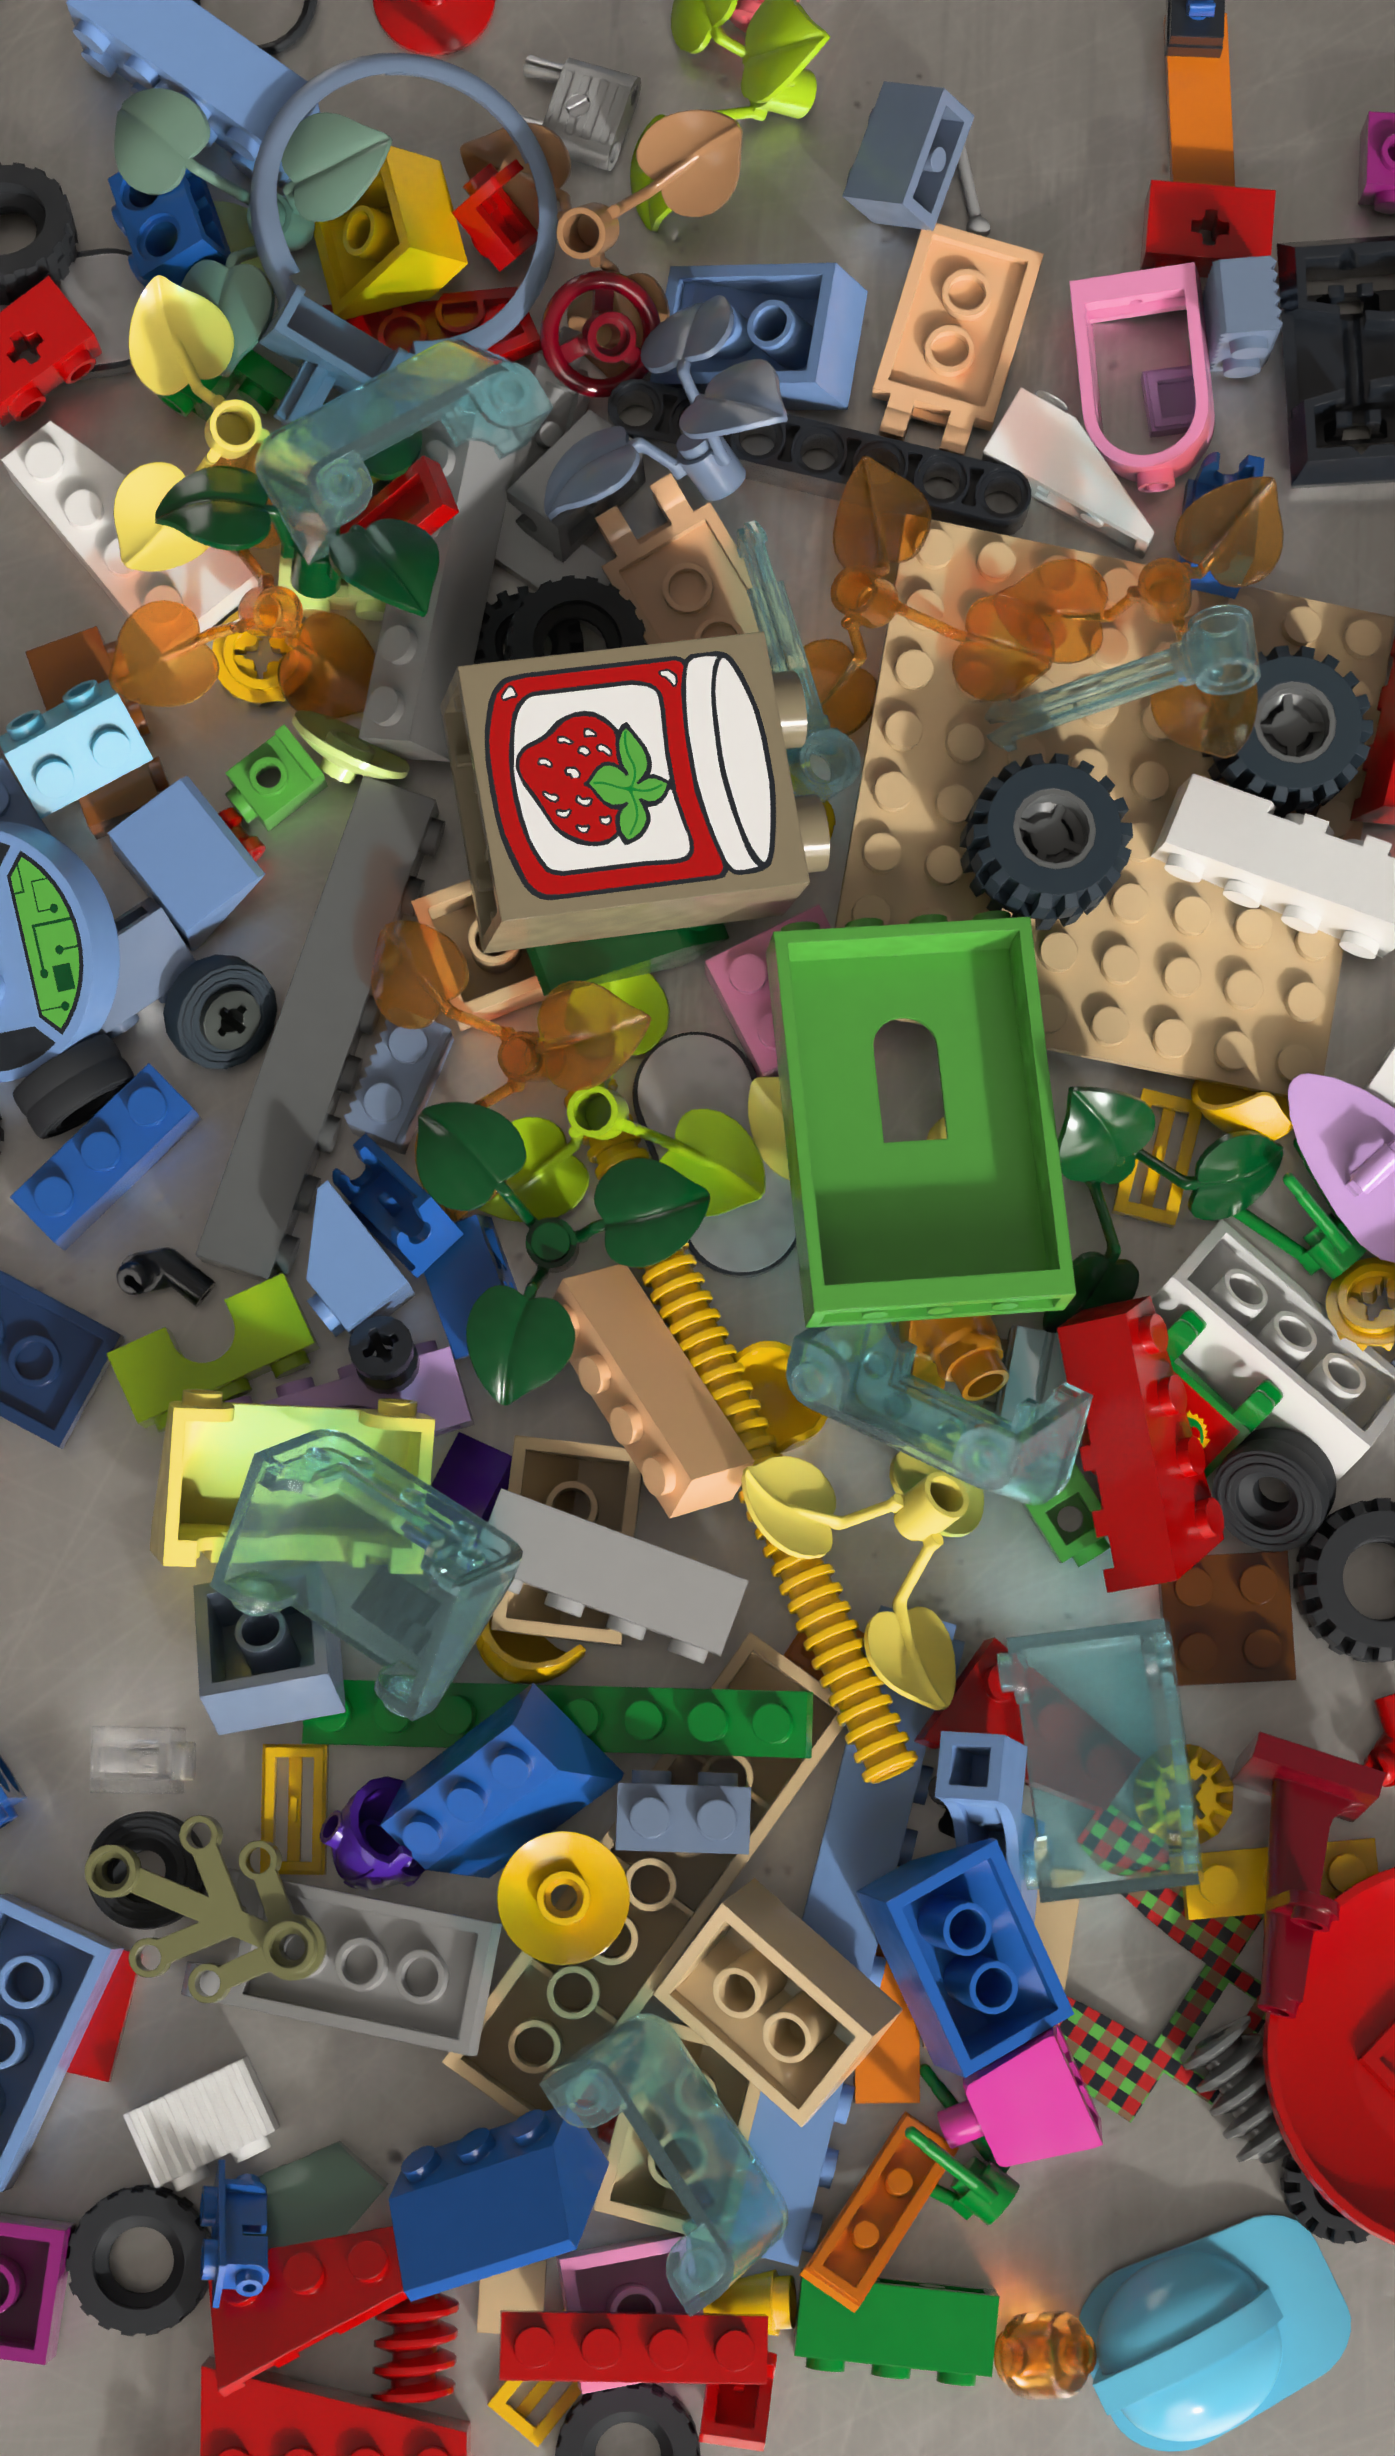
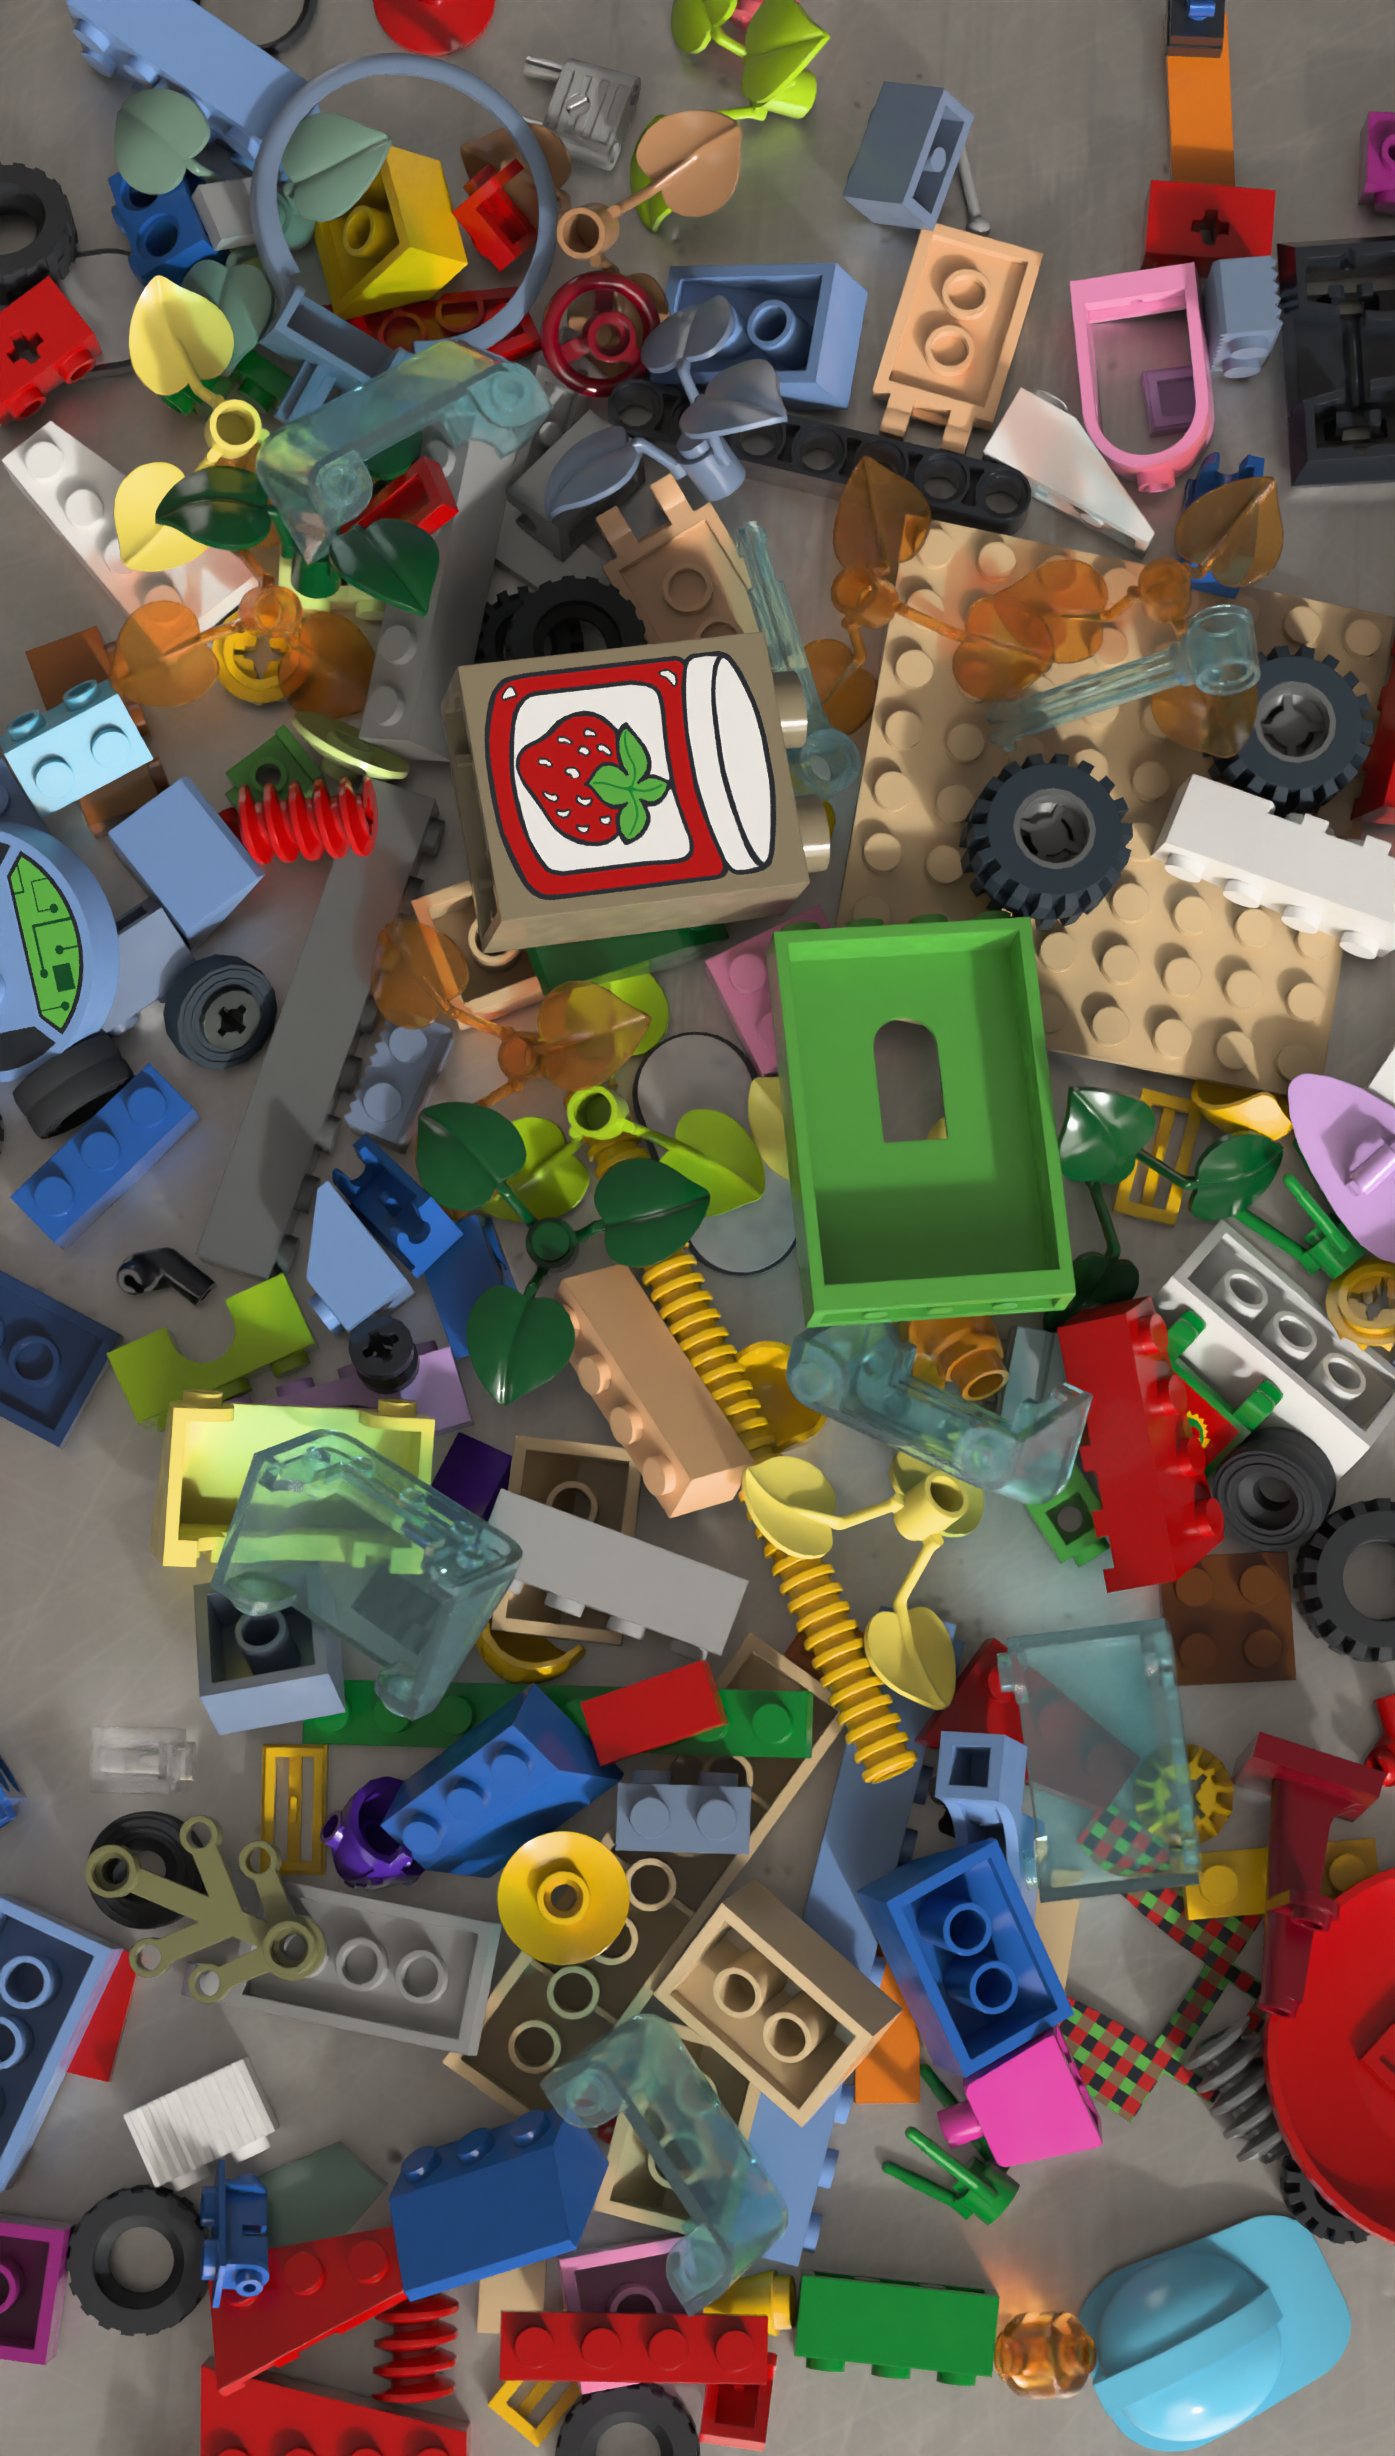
(225, 212): none -> light grey tile
(308, 823): none -> red piece
(654, 1713): none -> red tile
(876, 2216): orange tile -> none

